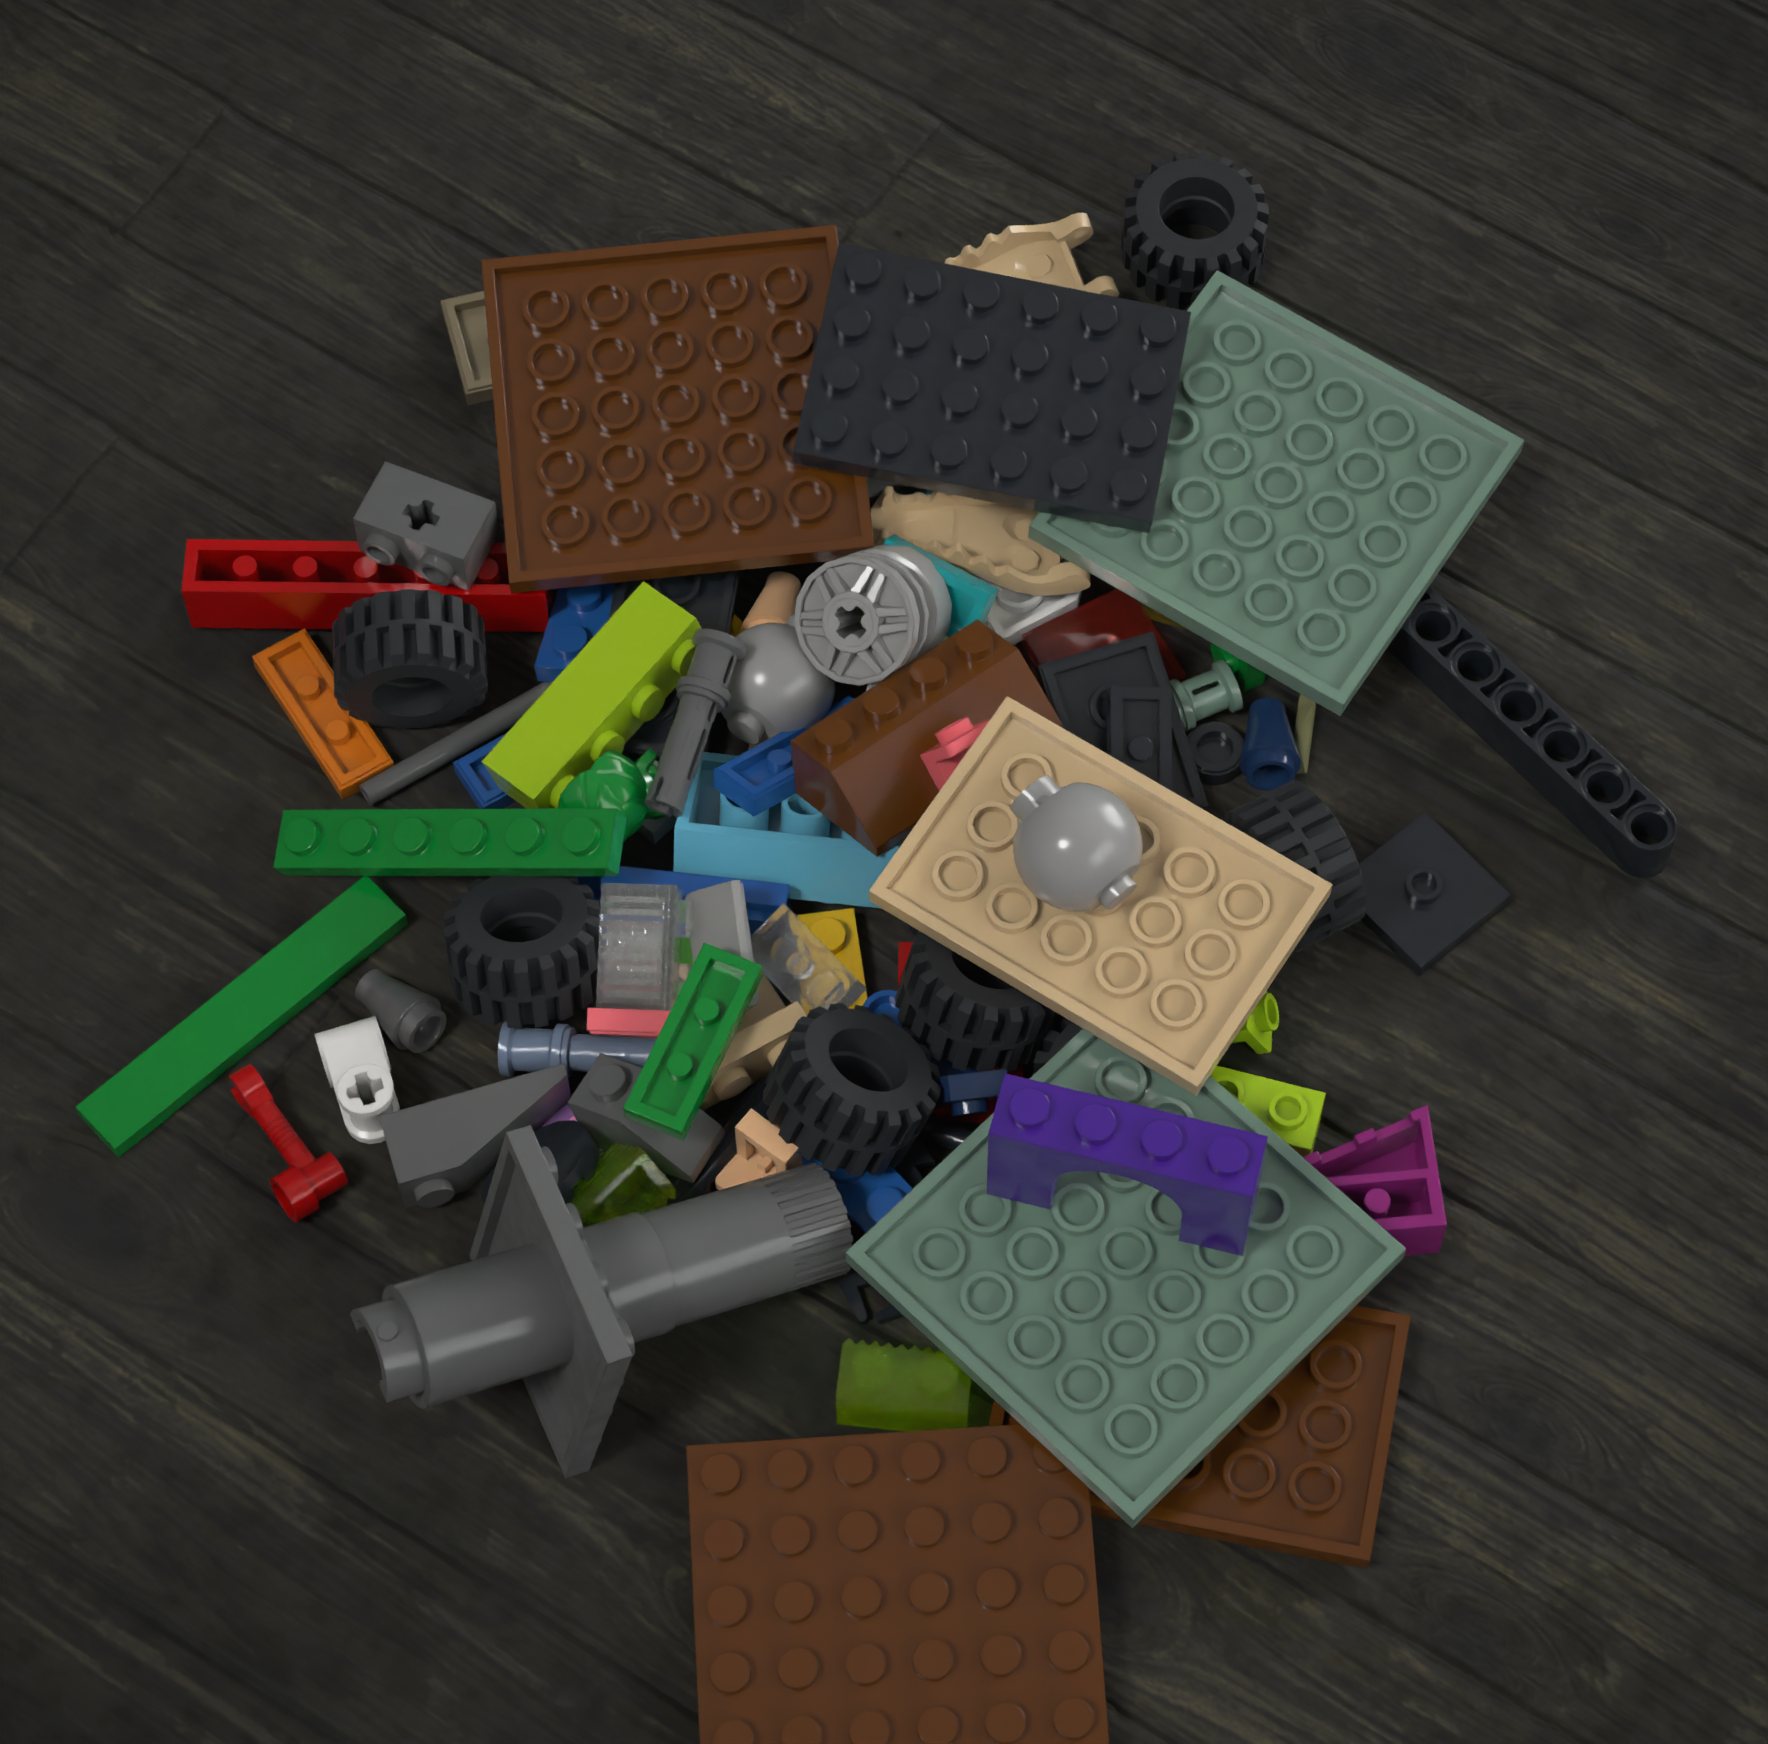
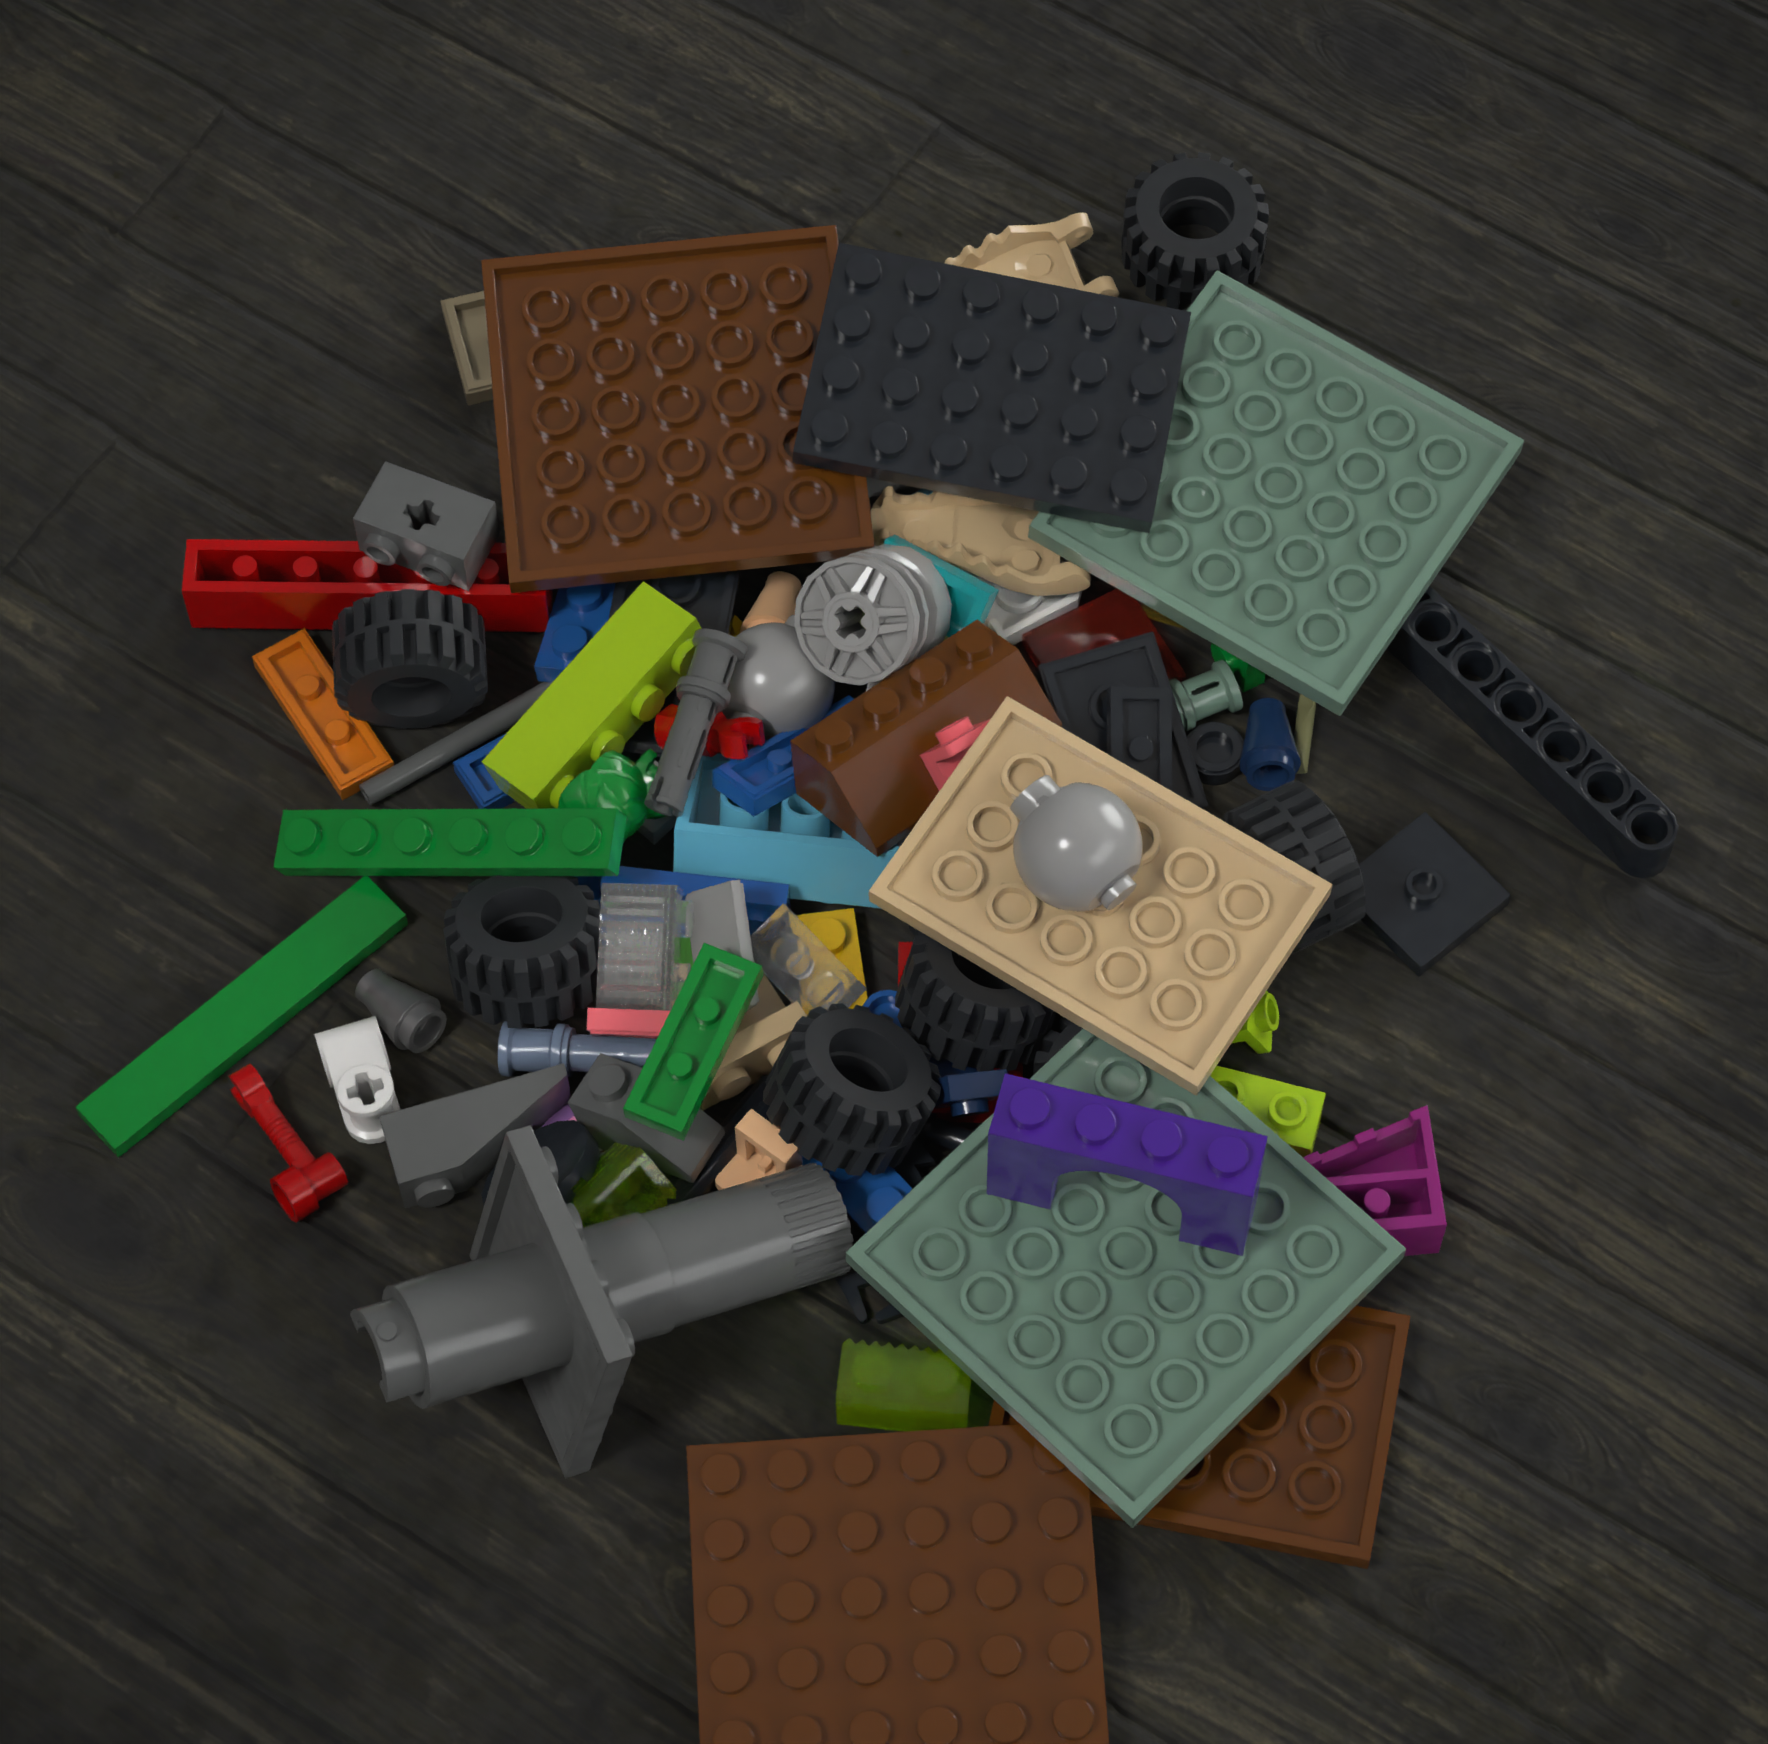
(725, 735): none -> red bar

